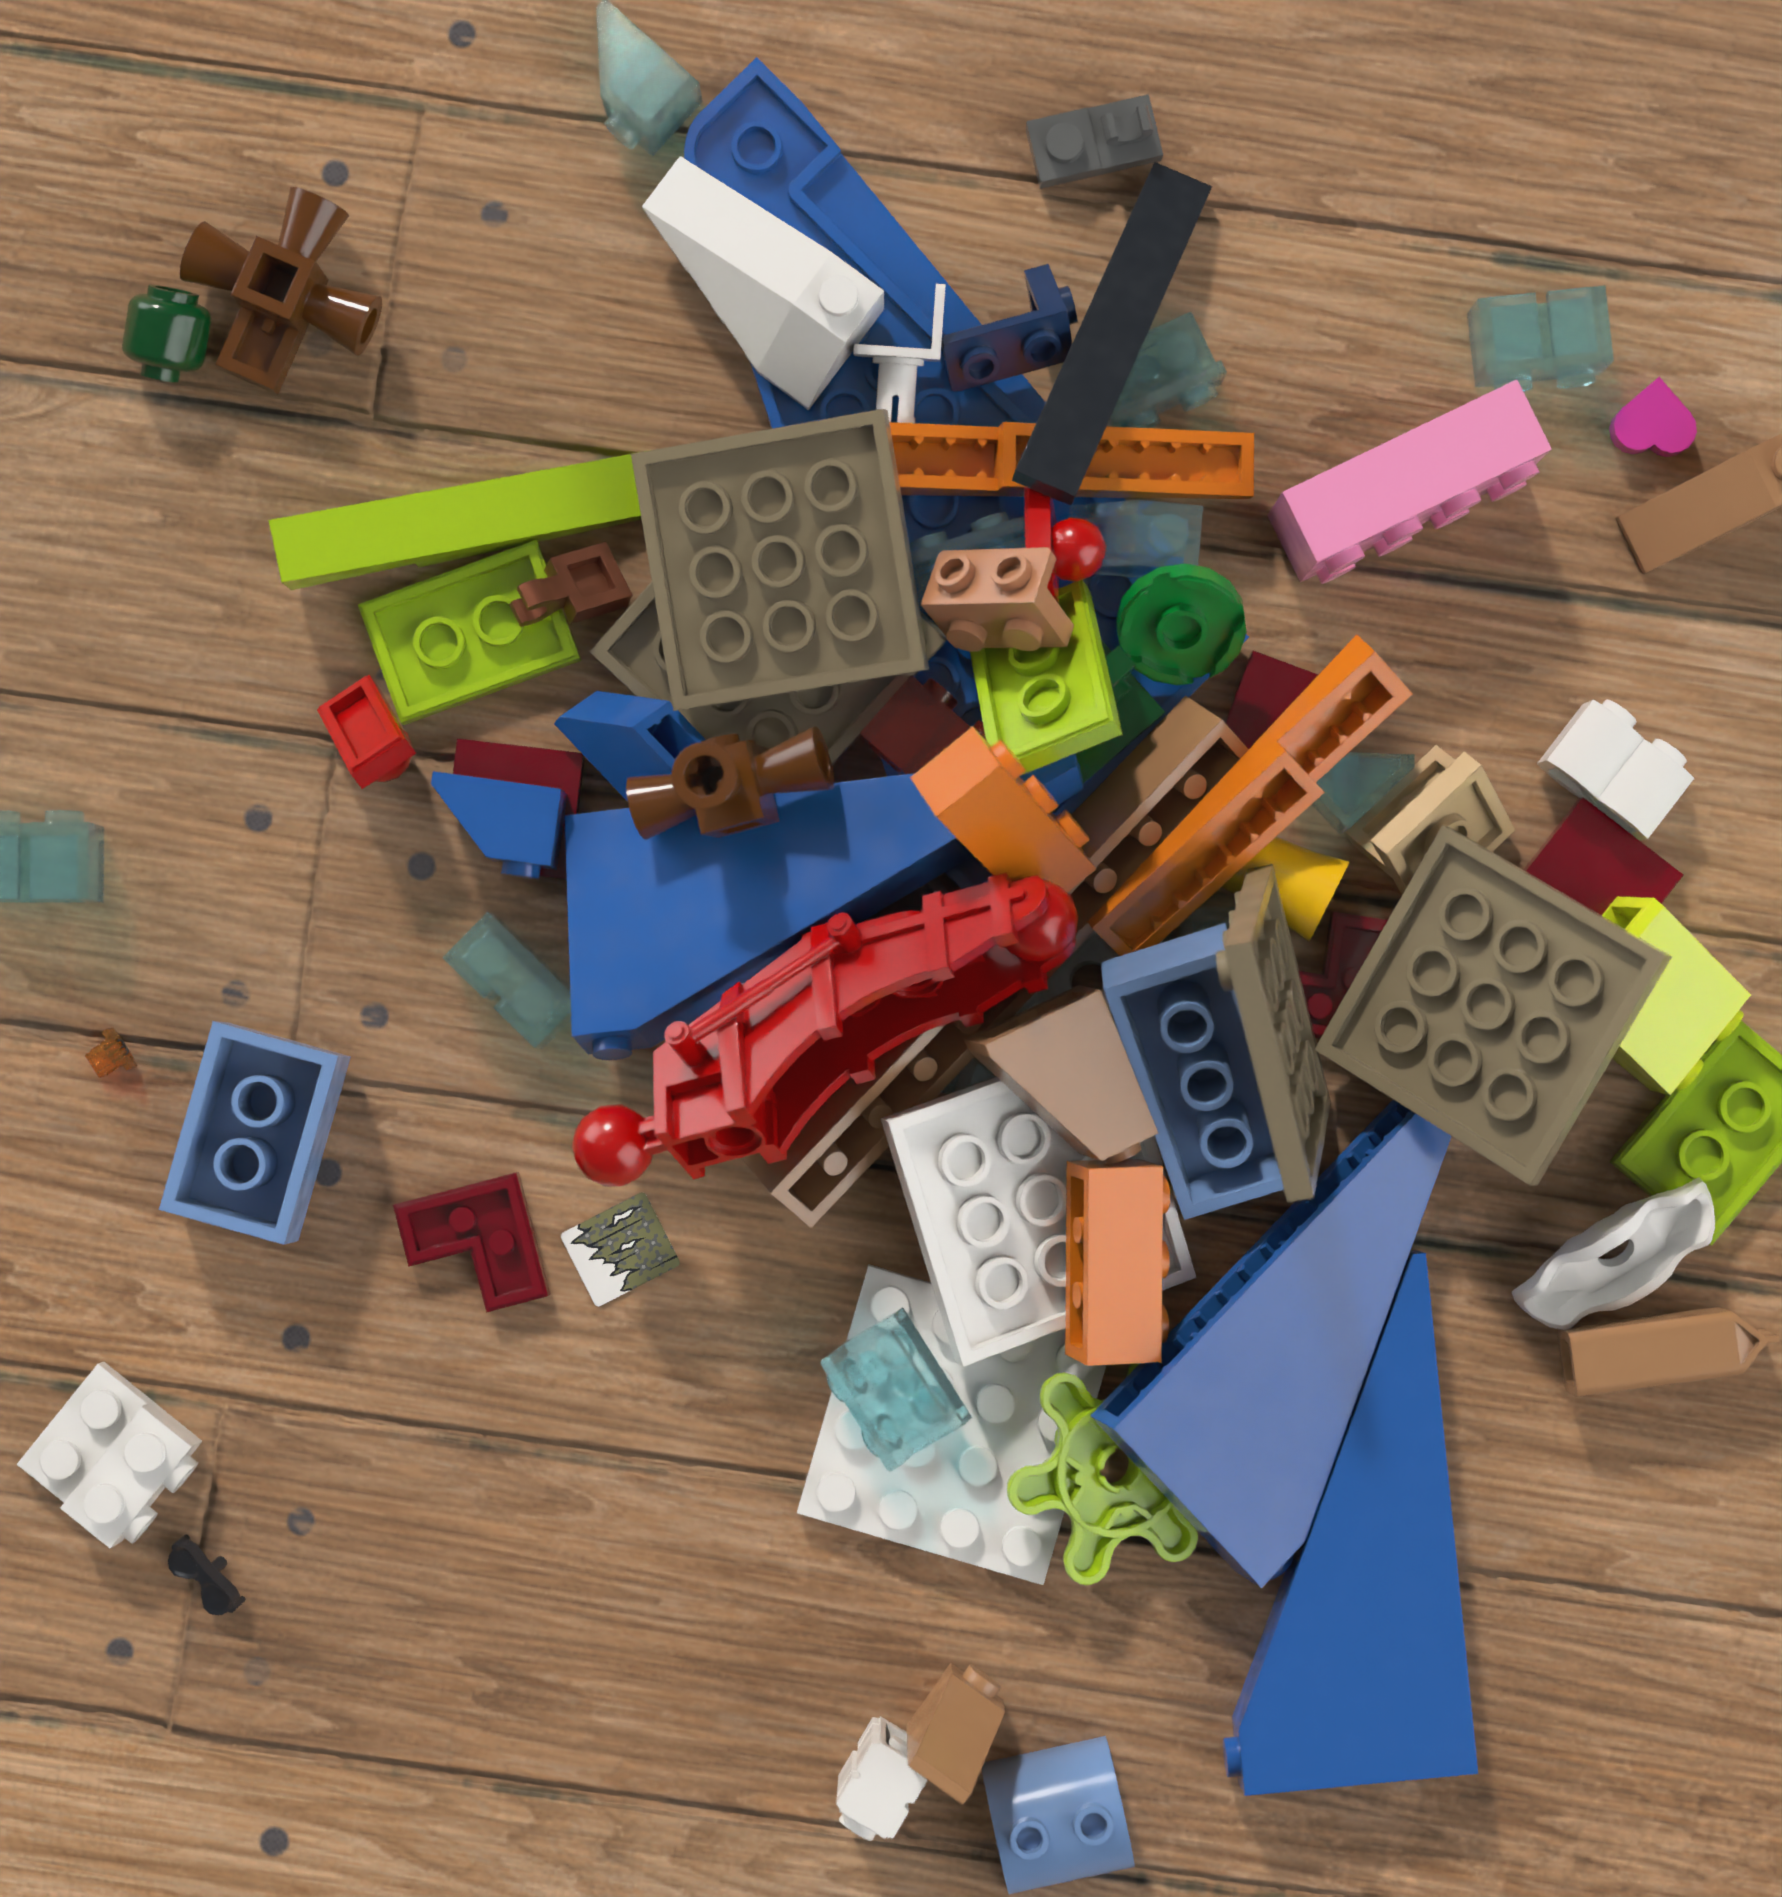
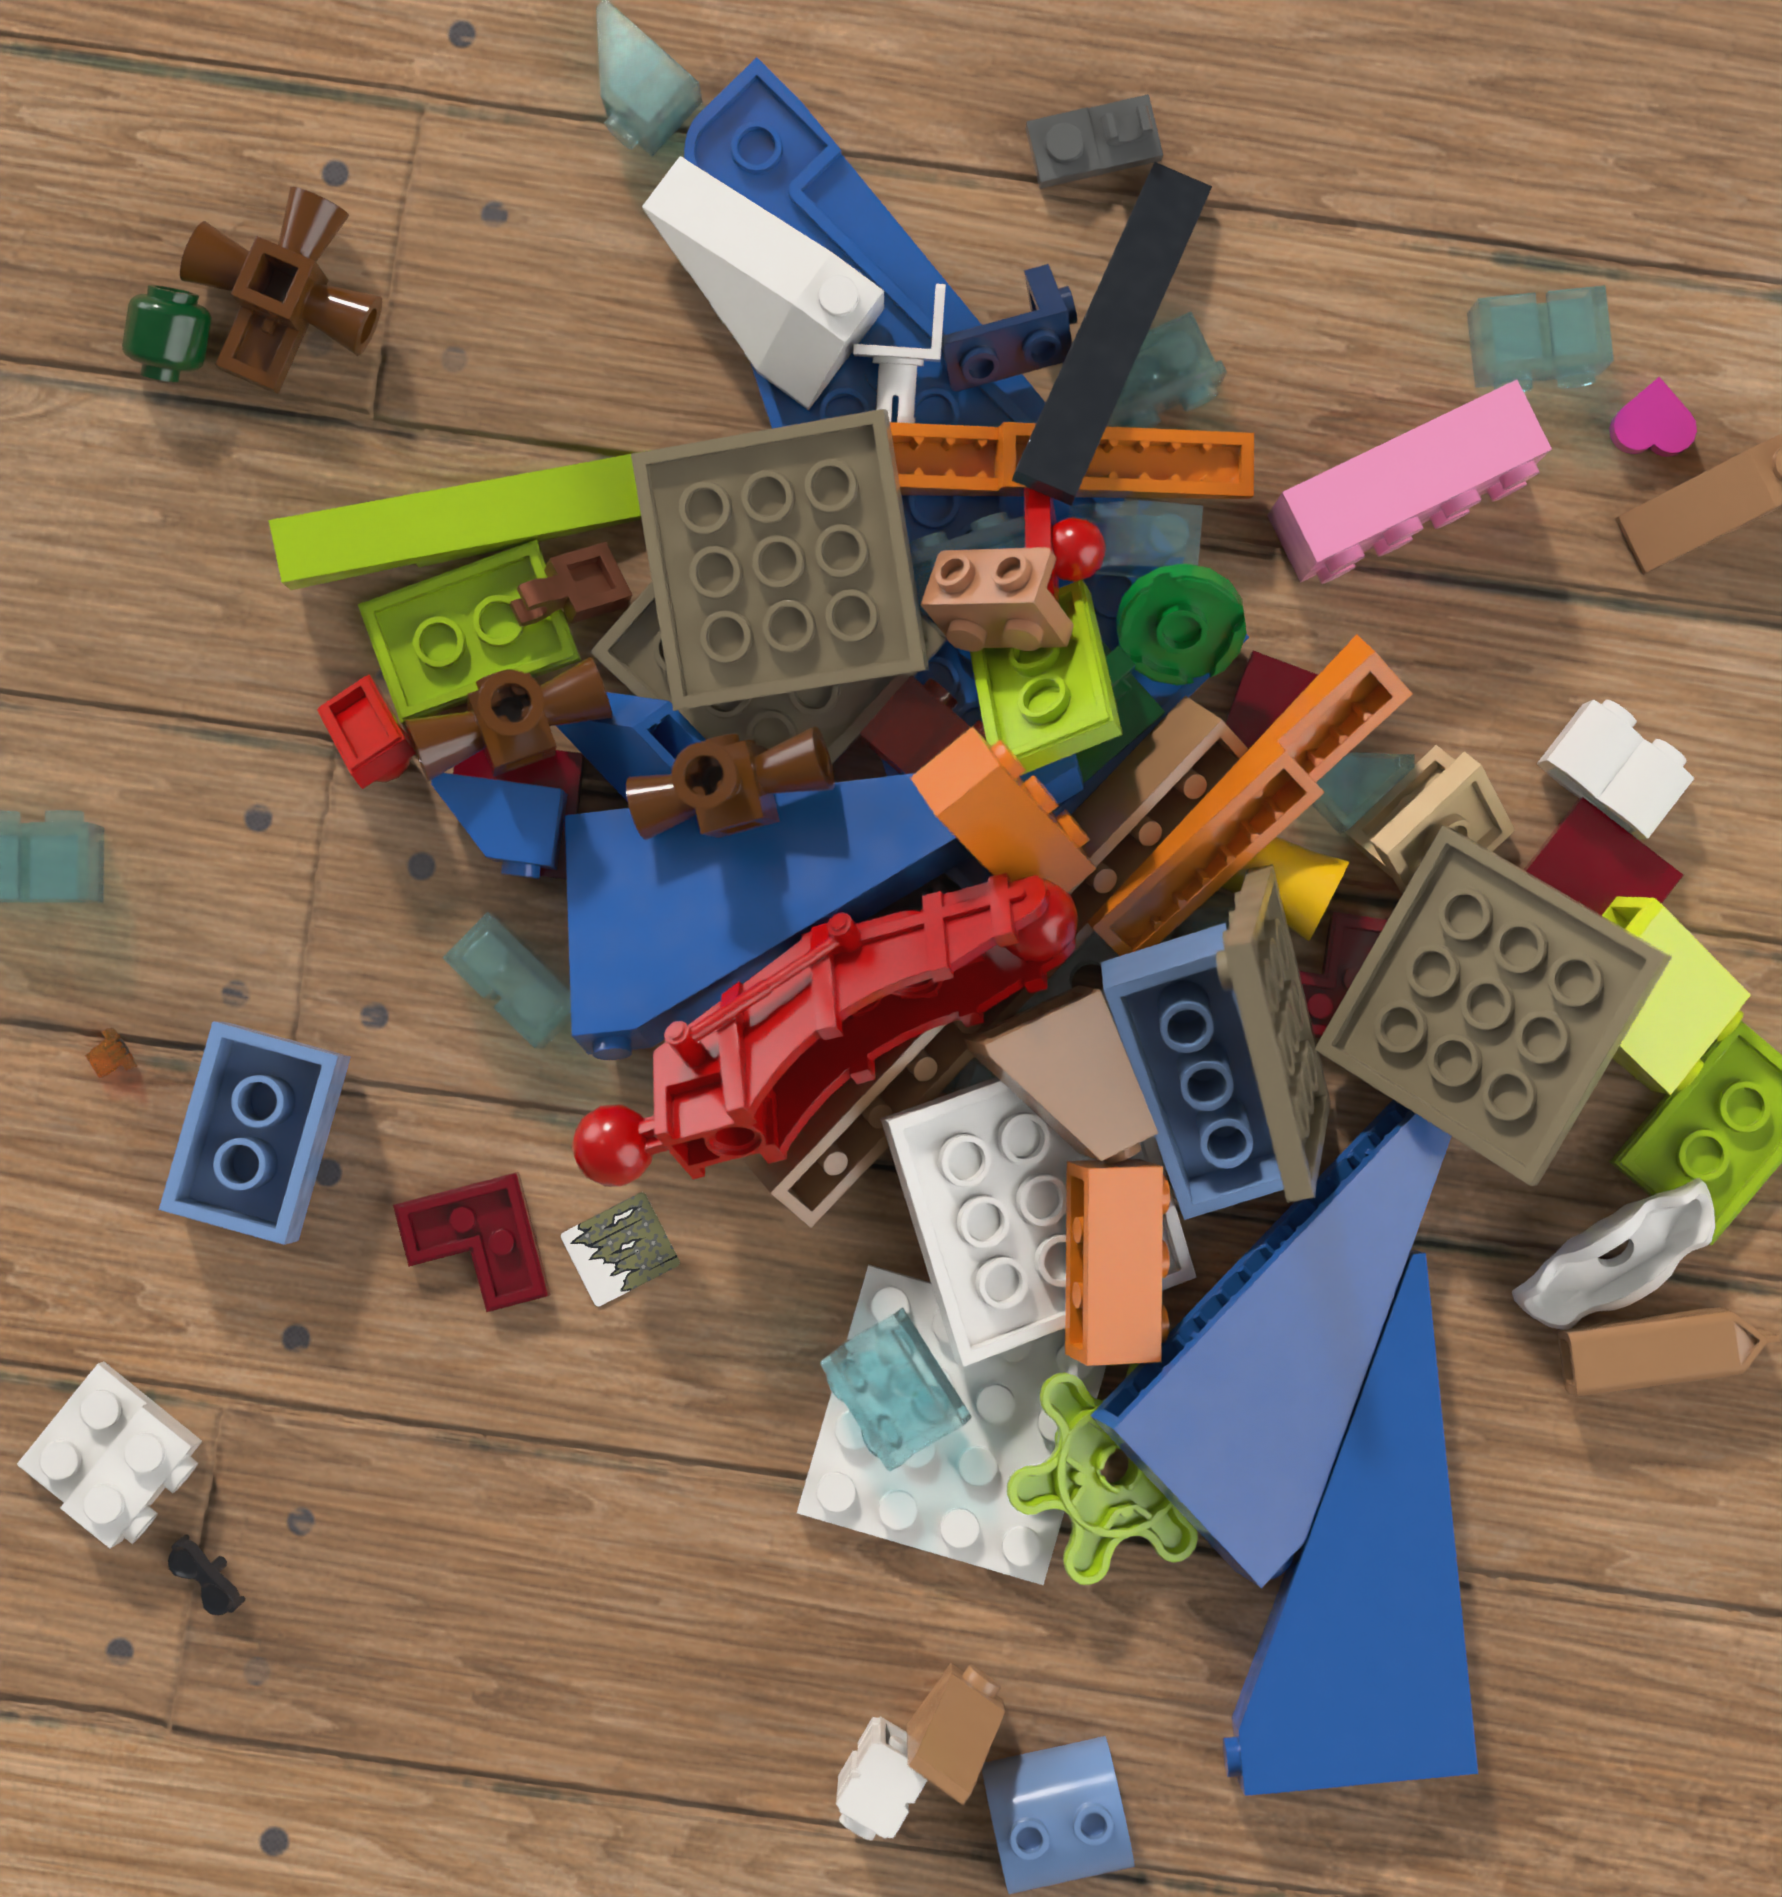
(510, 719): none -> reddish brown brick

